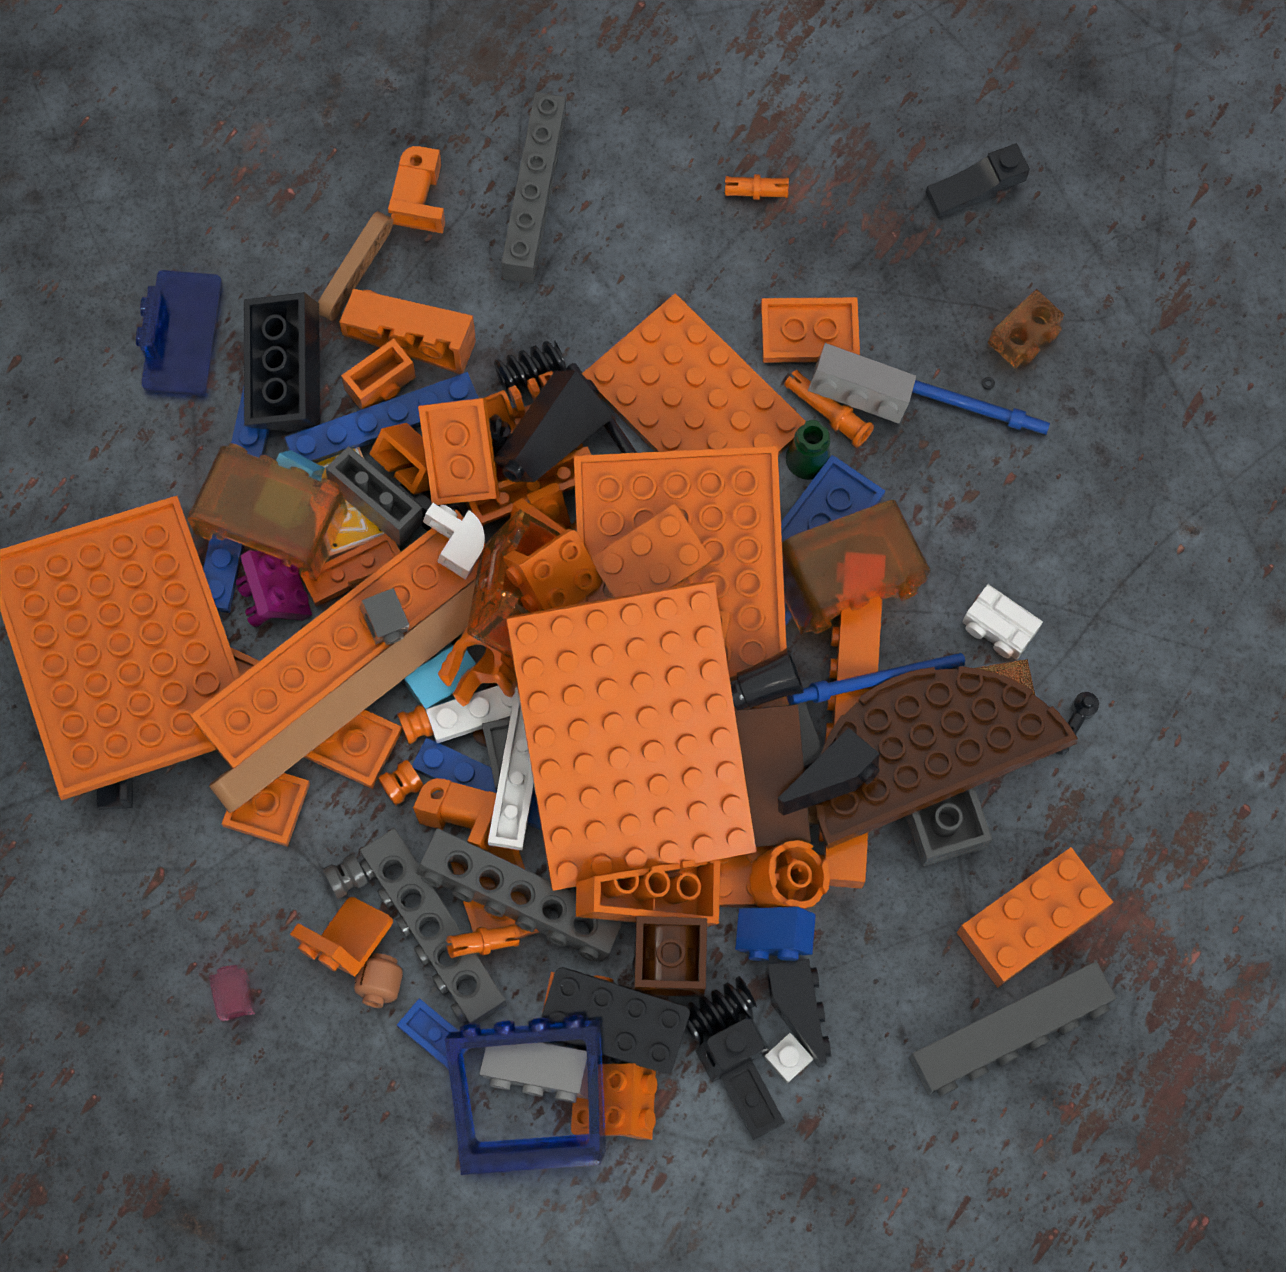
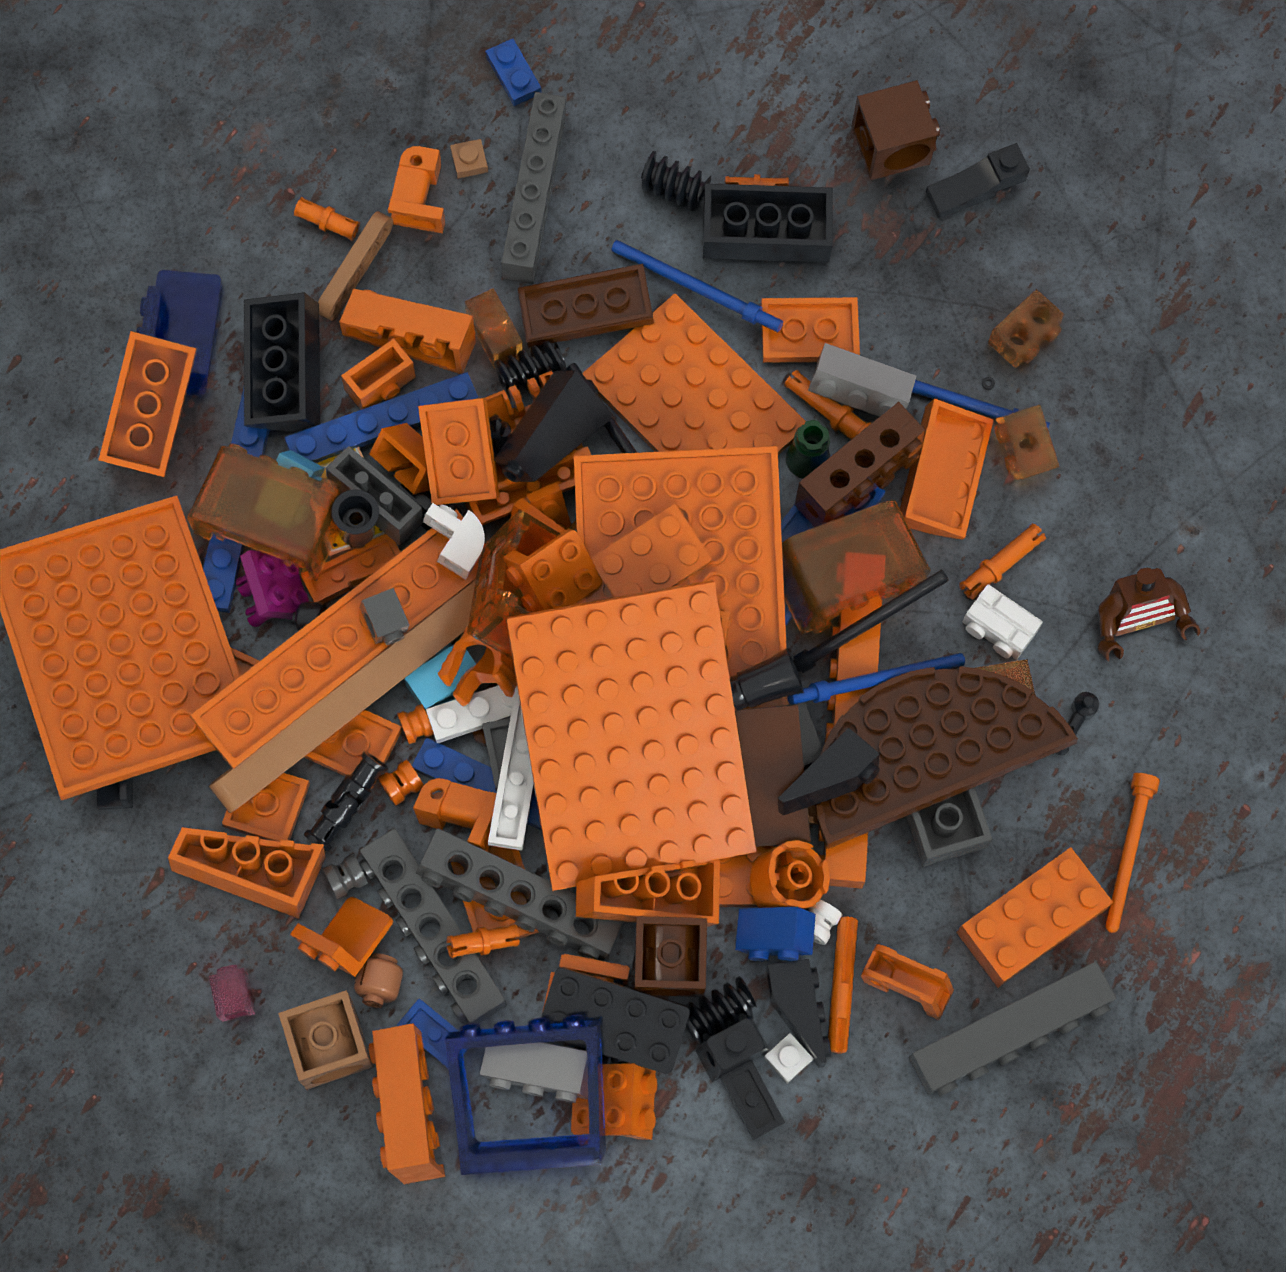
(147, 404): none -> orange brick
(253, 868): none -> orange wedge
(306, 613): none -> black piece
(325, 1040): none -> medium nougat brick
(326, 218): none -> orange pin
(338, 810): none -> black piece
(355, 508): none -> black plant
(404, 1104): none -> orange wedge
(469, 158): none -> medium nougat plate
(493, 326): none -> clear orange brick
(513, 71): none -> blue plate
(585, 305): none -> reddish brown tile
(593, 967): none -> orange tile
(673, 183): none -> black piece
(750, 311): none -> blue bar
(767, 222): none -> black brick
(806, 659): none -> black bar
(825, 918): none -> white wheel
(842, 984): none -> orange axle
(860, 467): none -> reddish brown brick
(895, 129): none -> reddish brown brick
(914, 980): none -> orange piece
(947, 472): none -> orange slope
(992, 570): none -> orange pin
(1035, 457): none -> clear orange brick
(1140, 603): none -> reddish brown torso
(1143, 789): none -> orange piece

